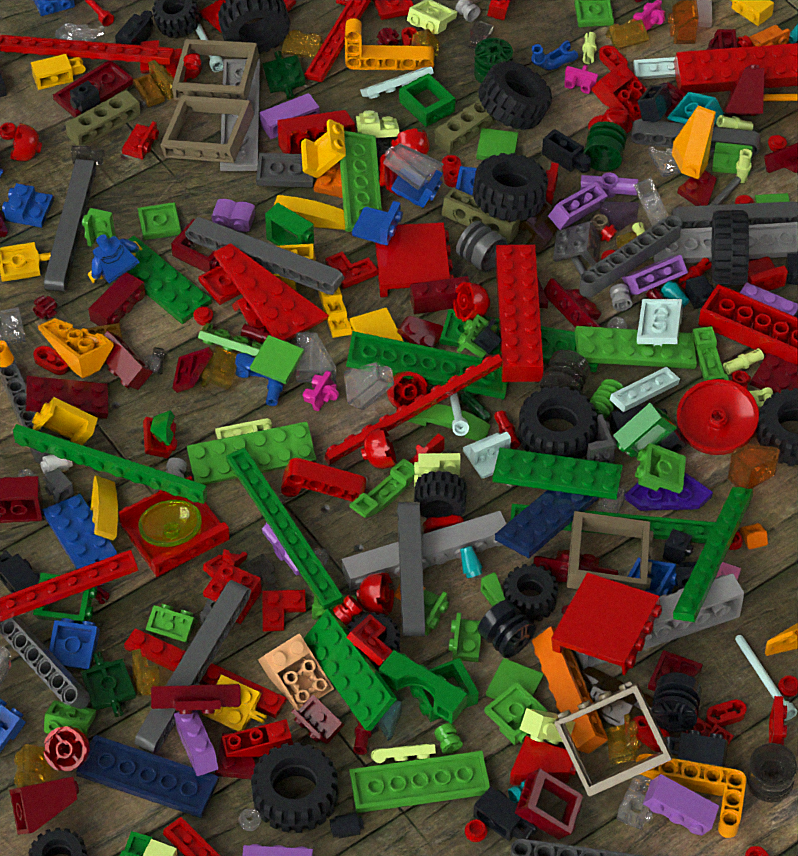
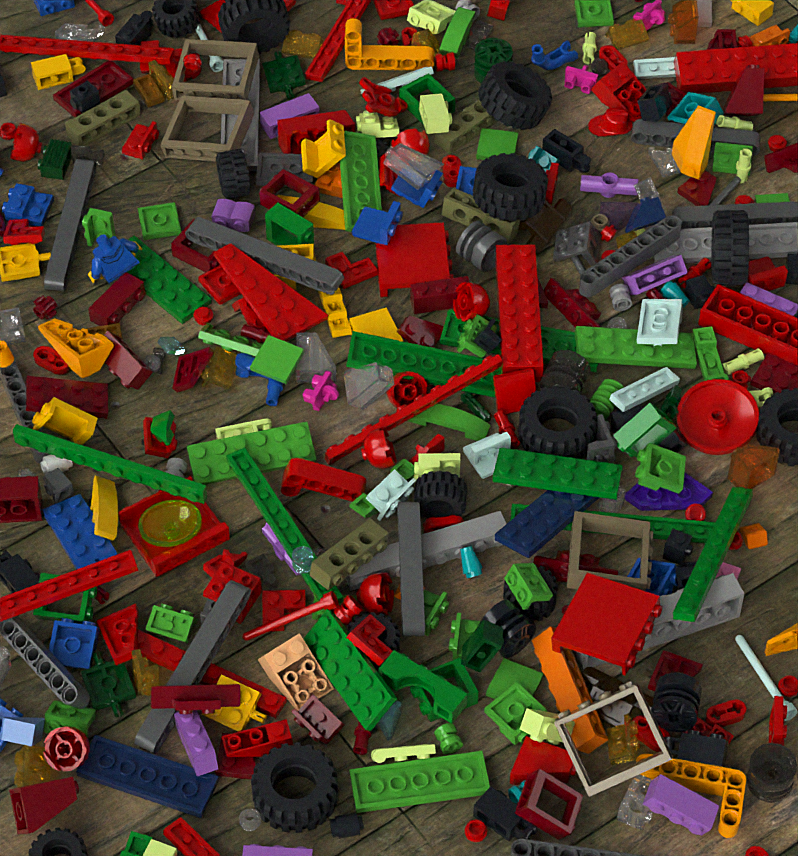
(20, 232): none -> red plate
(22, 730): none -> slope
(55, 159): none -> dark green brick
(120, 633): none -> red wing
(171, 345): none -> clear light blue tile
(233, 174): none -> black tyre
(298, 556): none -> clear light blue wheel
(308, 200): none -> dark red window
(328, 601): none -> red piece
(349, 554): none -> olive brick
(381, 100): none -> red tile
(389, 493): none -> light aqua bracket
(434, 113): none -> yellowish green brick
(445, 62): none -> red wheel
(457, 31): none -> bright green slope
(460, 424): light aqua piece -> none
(482, 646): none -> dark green brick
(492, 589): bright green slope -> none
(513, 389): none -> red tile
(527, 584): none -> bright green bracket
(542, 157): none -> teal bracket
(577, 205): medium lavender brick -> none
(599, 66): none -> clear smoke plate
(605, 146): dark green wheel -> none
(645, 214): none -> dark blue slope
(671, 401): none -> dark green plate
(695, 512): none -> red plate

